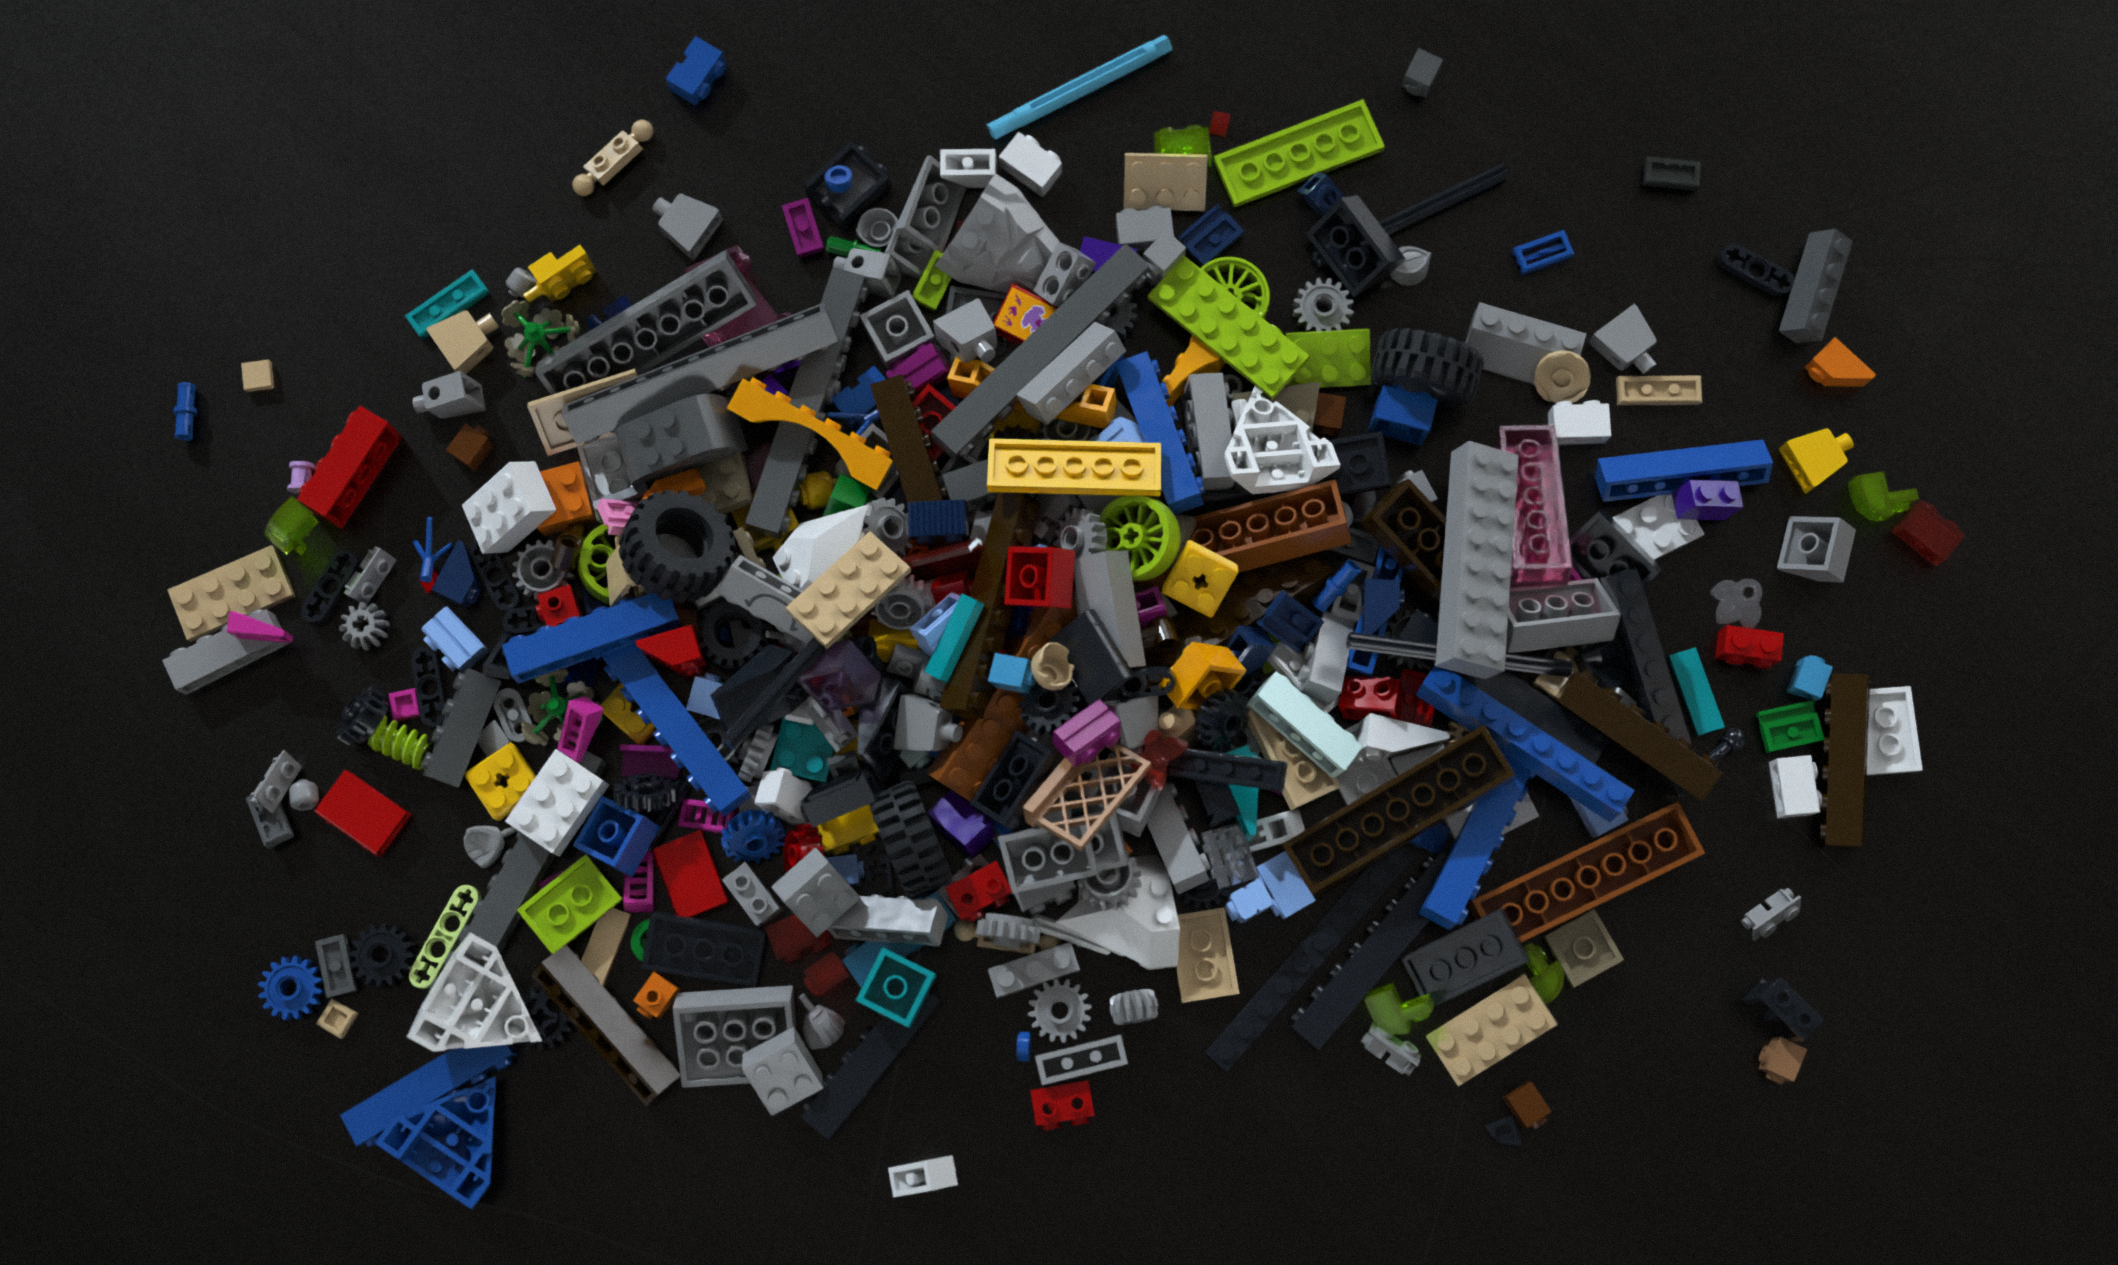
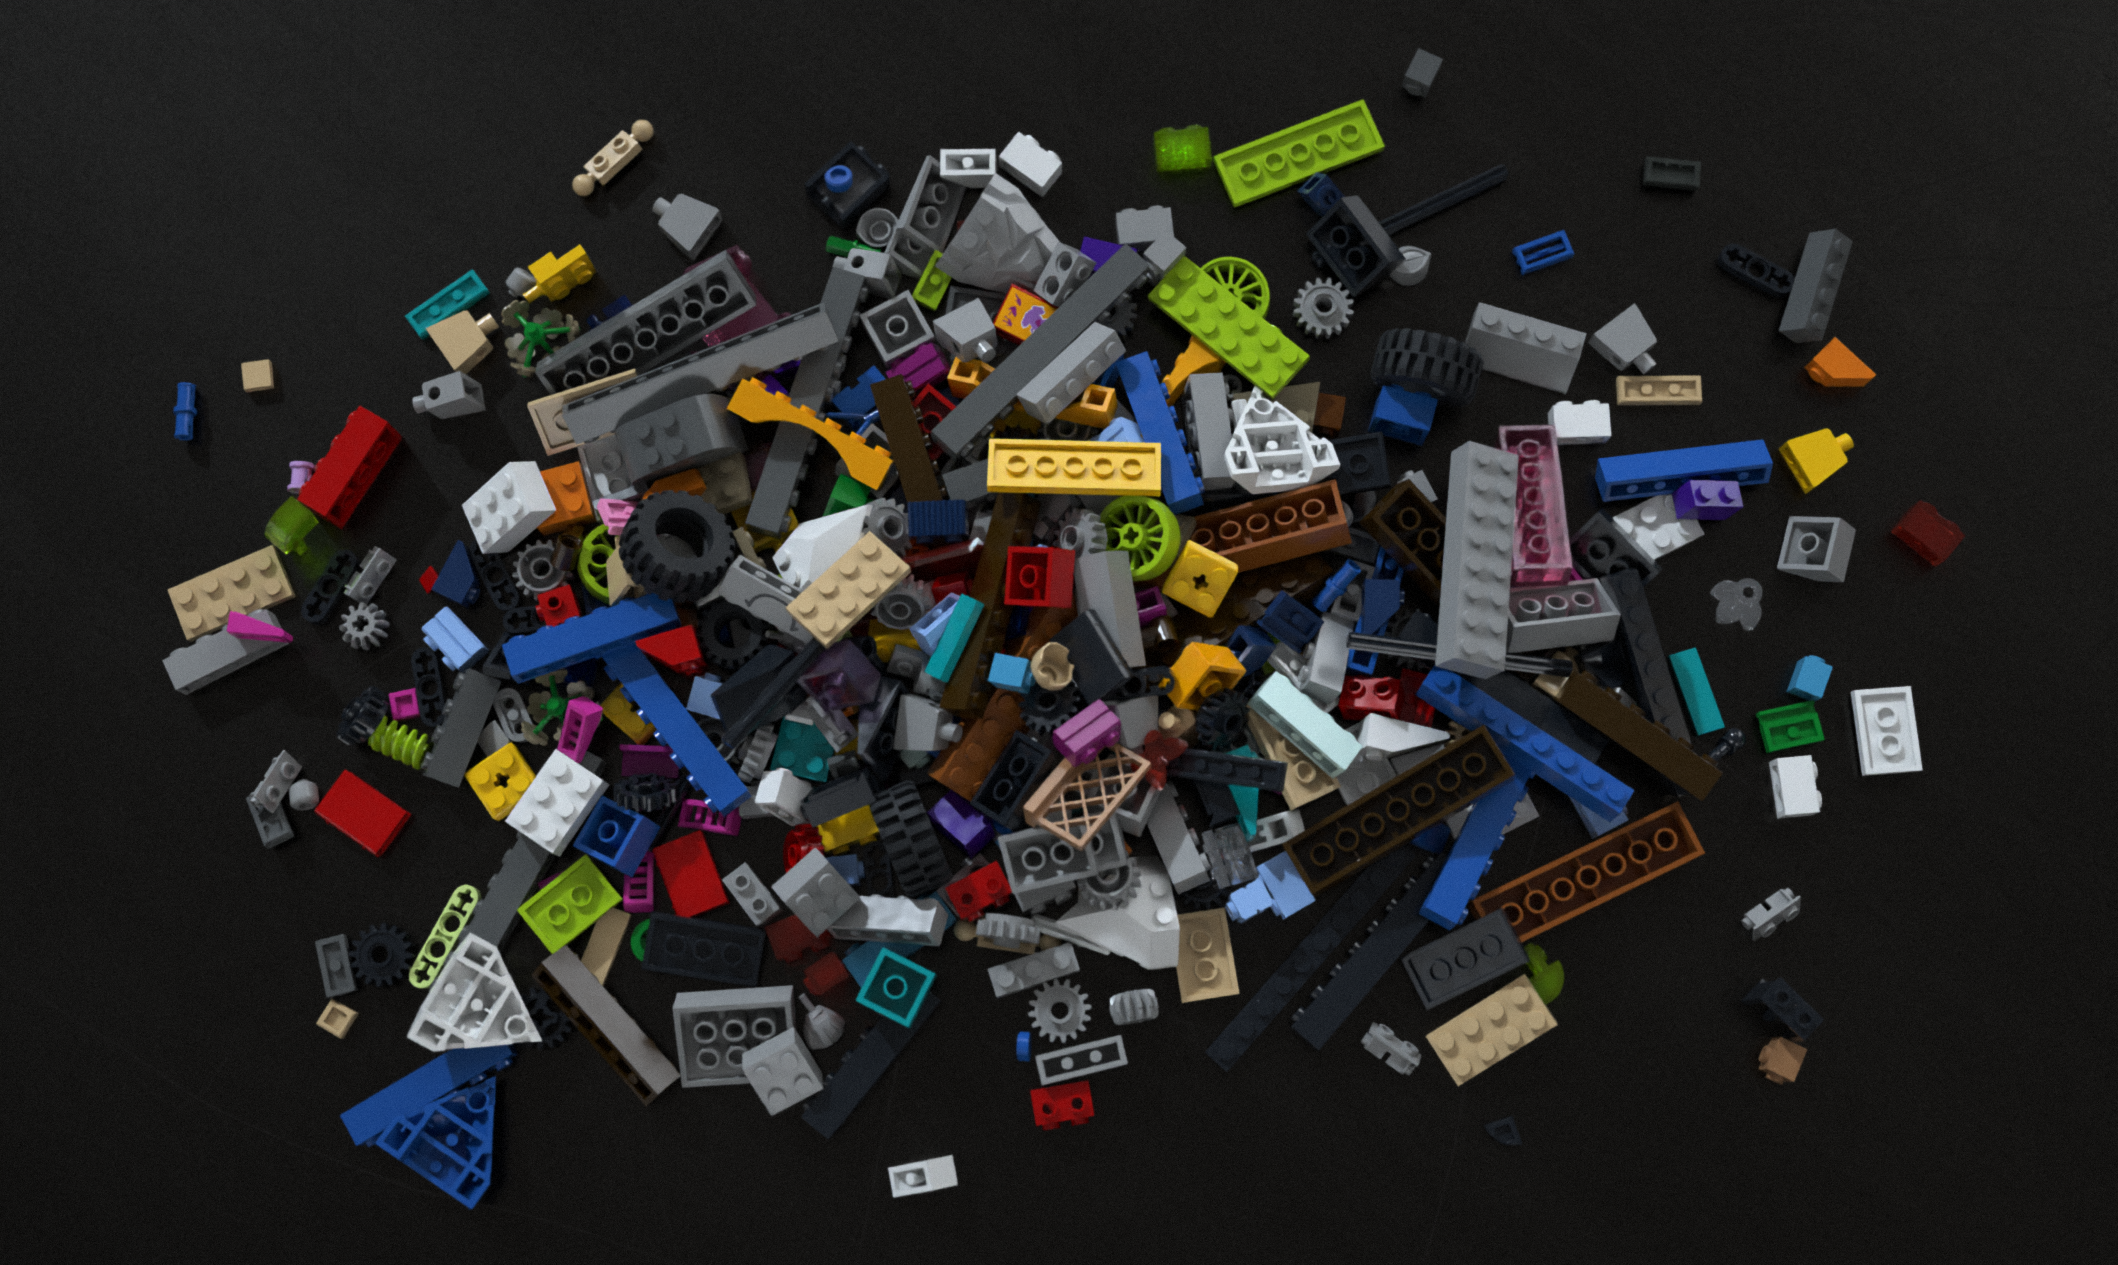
(277, 985): blue gear -> none
(428, 558): blue plant -> none
(470, 446): reddish brown brick -> none
(485, 843): light grey piece -> none
(656, 996): orange brick -> none
(697, 73): blue brick -> none
(752, 836): blue gear -> none
(803, 228): magenta plate -> none
(816, 490): yellow head -> none
(1080, 86): medium azure piece -> none
(1165, 181): tan plate -> none
(1210, 235): dark blue plate -> none
(1219, 123): red piece -> none
(1335, 357): lime plate -> none
(1394, 1015): clear neon green brick -> none
(1527, 1106): reddish brown brick -> none
(1562, 376): tan tile -> none
(1583, 948): dark tan plate -> none
(1749, 646): red brick -> none
(1847, 760): dark brown brick -> none
(1873, 499): clear neon green brick -> none

